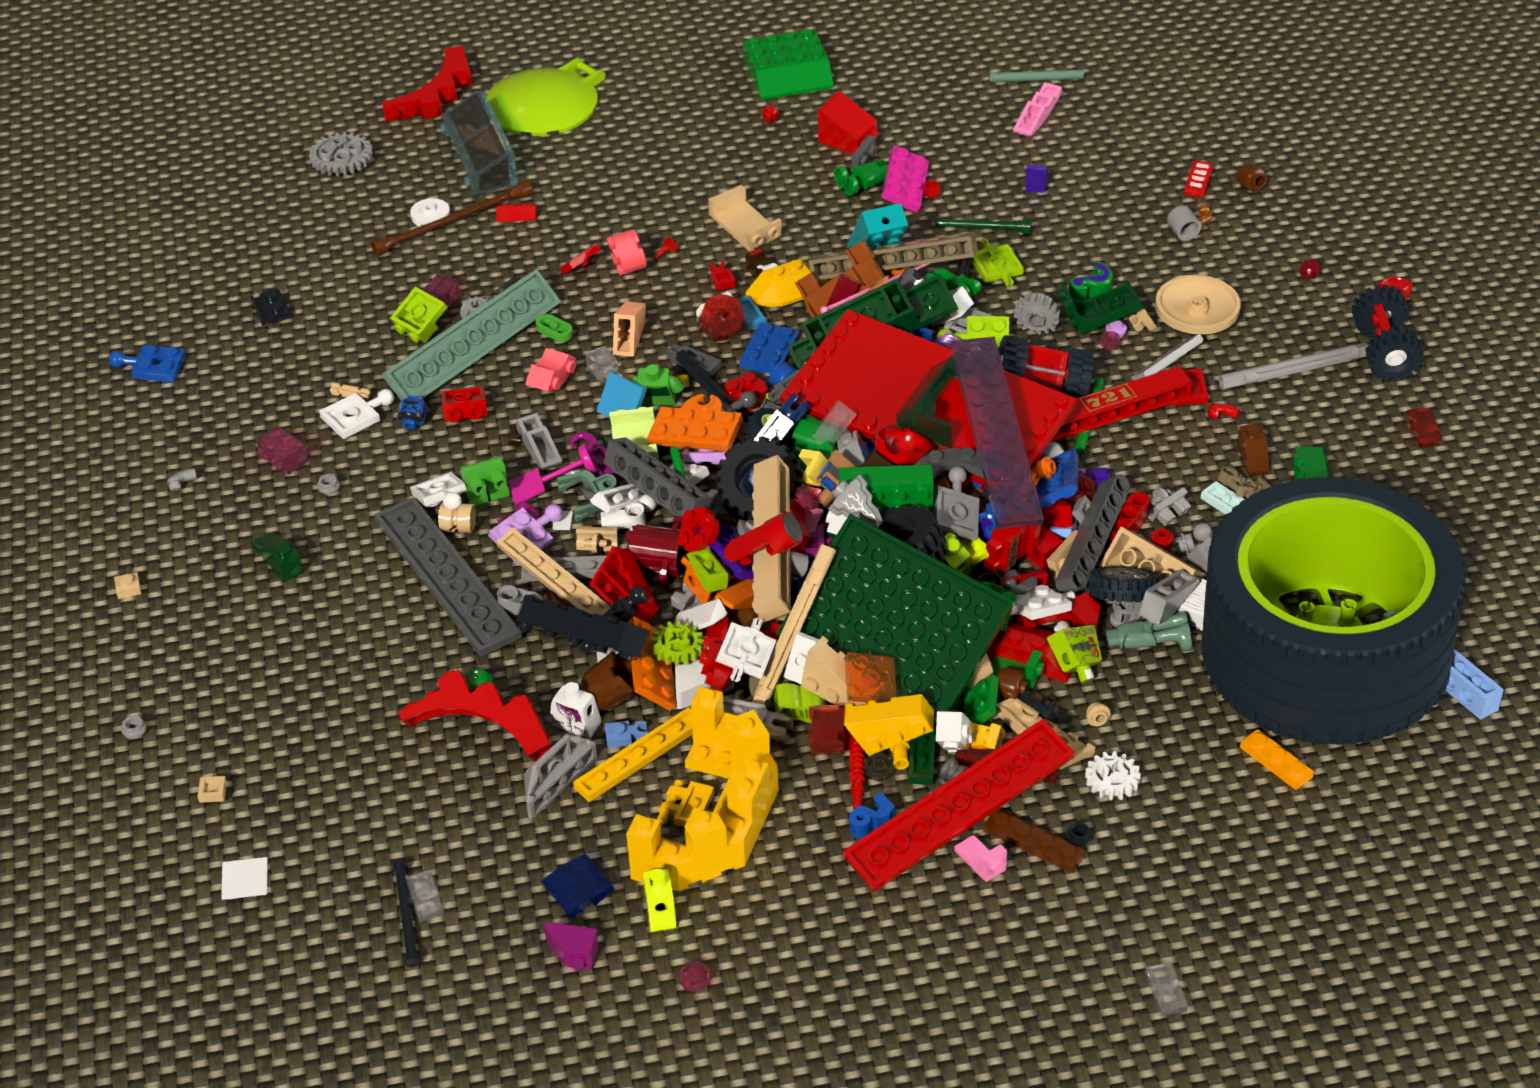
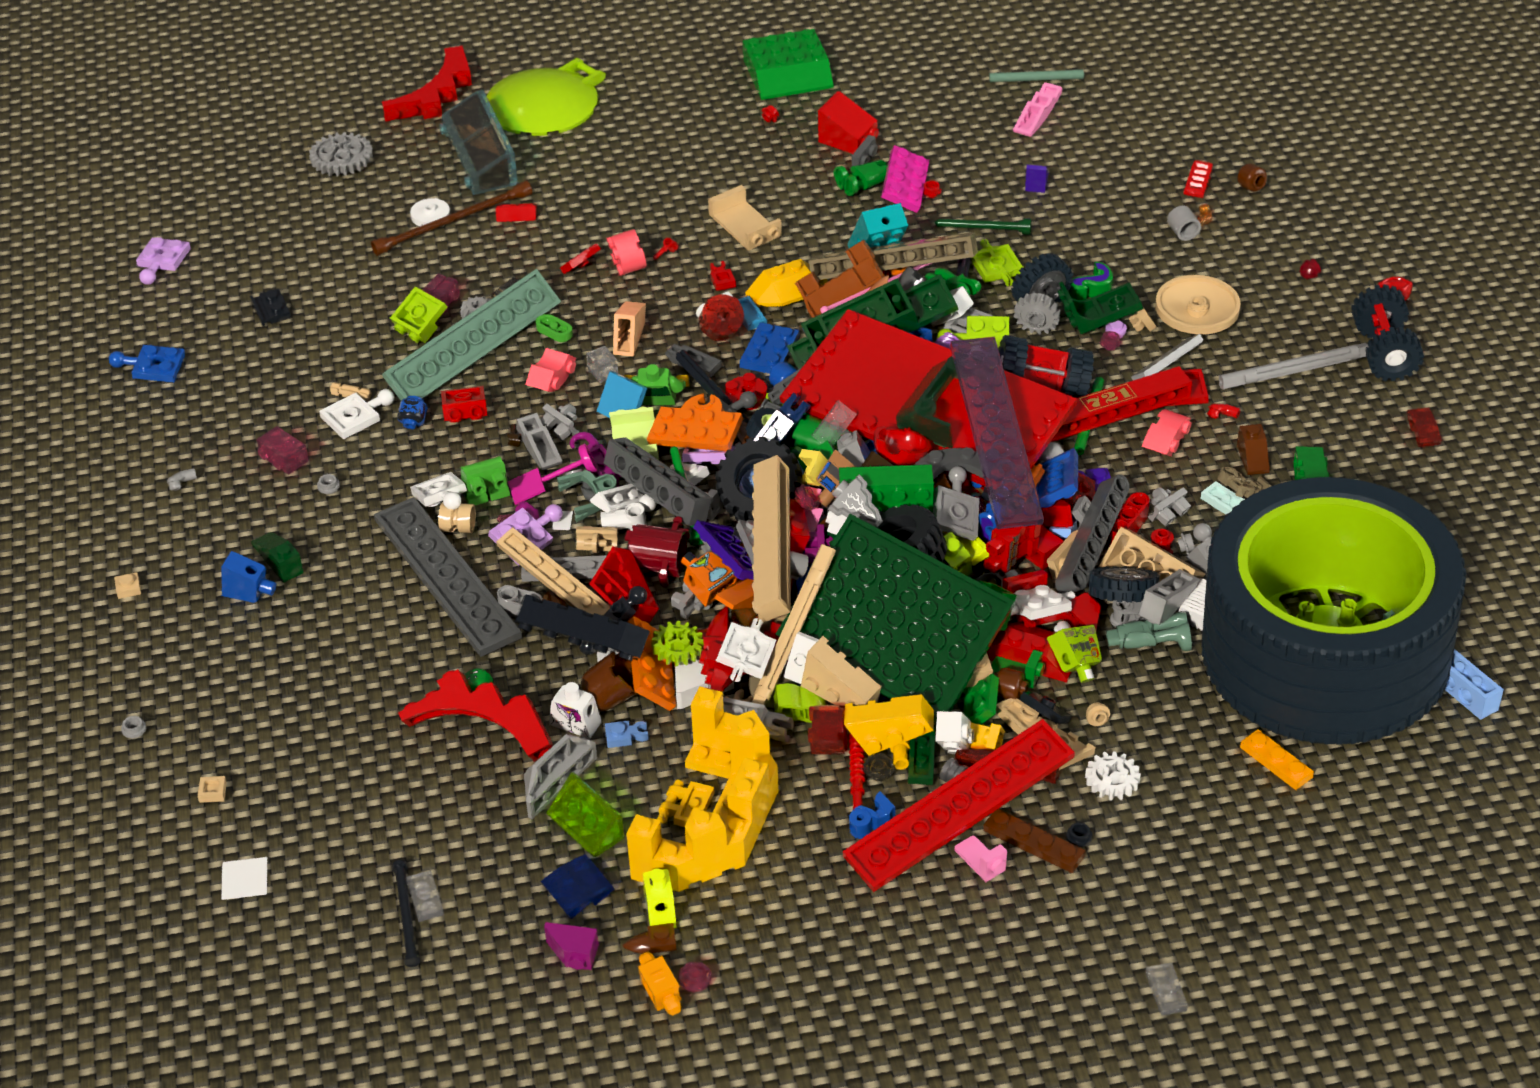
(161, 254): none -> lavender plate
(244, 579): none -> blue torso
(563, 418): none -> light grey hips
(586, 816): none -> clear neon green slope
(635, 756): yellow plate -> none
(656, 940): none -> reddish brown plate
(659, 983): none -> light orange piece
(692, 521): red plate -> none
(702, 615): white slope -> none
(708, 570): lime slope -> none
(757, 262): dark brown leg -> none
(776, 533): red piece -> none
(844, 288): dark red tile -> none
(870, 677): clear orange plate -> none
(1022, 587): dark grey arm -> none
(1042, 277): none -> black wheel
(1046, 467): orange plate -> none
(1167, 433): none -> coral brick

